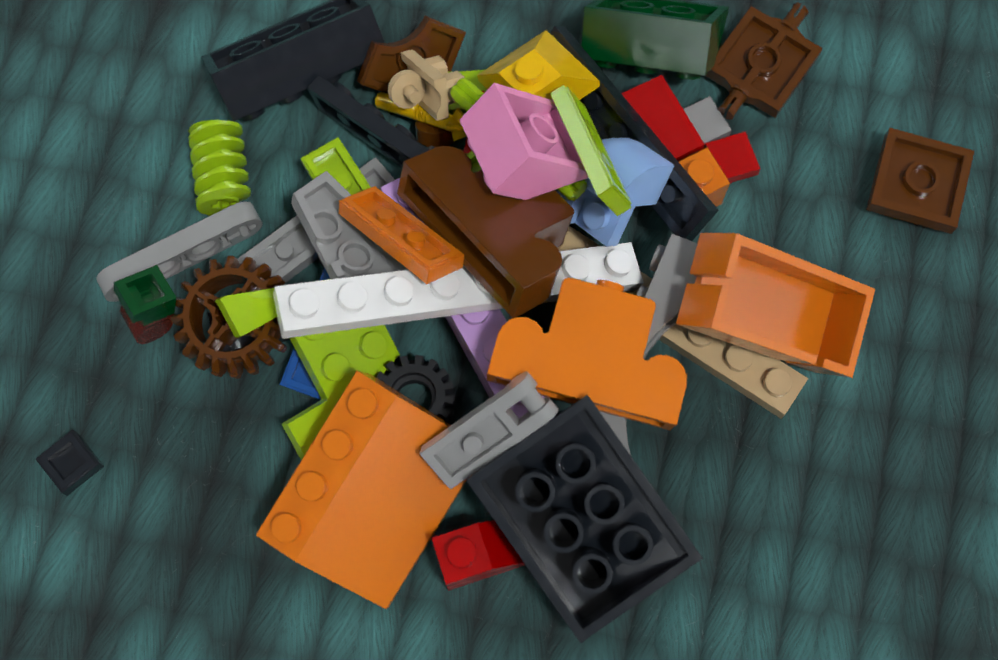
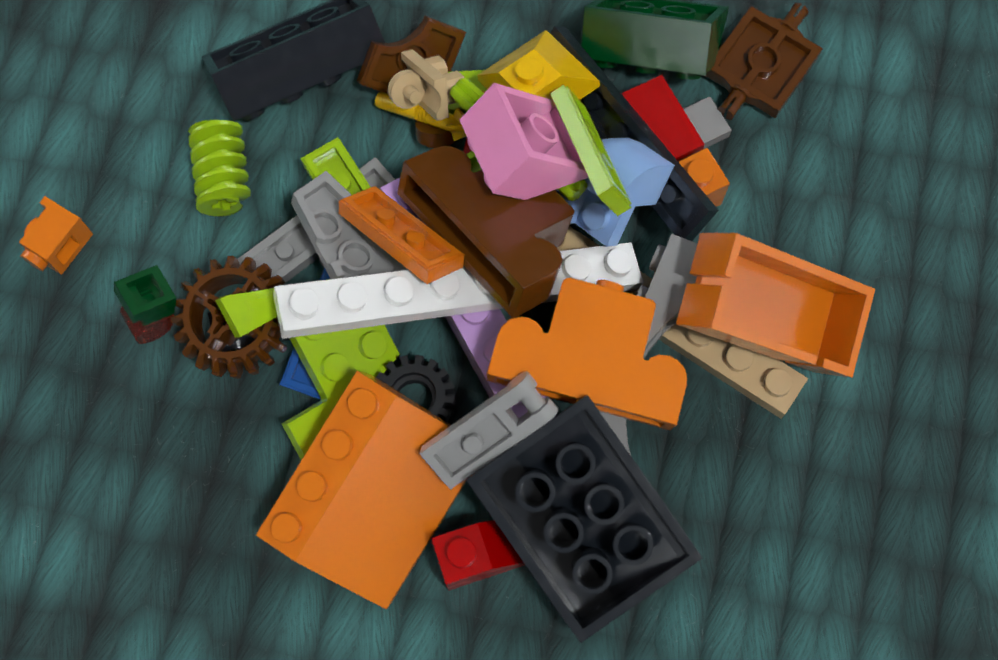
(54, 238): none -> orange brick
(69, 462): black tile -> none
(186, 246): light grey beam -> none
(365, 121): black plate -> none
(734, 156): red tile -> none
(920, 180): reddish brown plate -> none

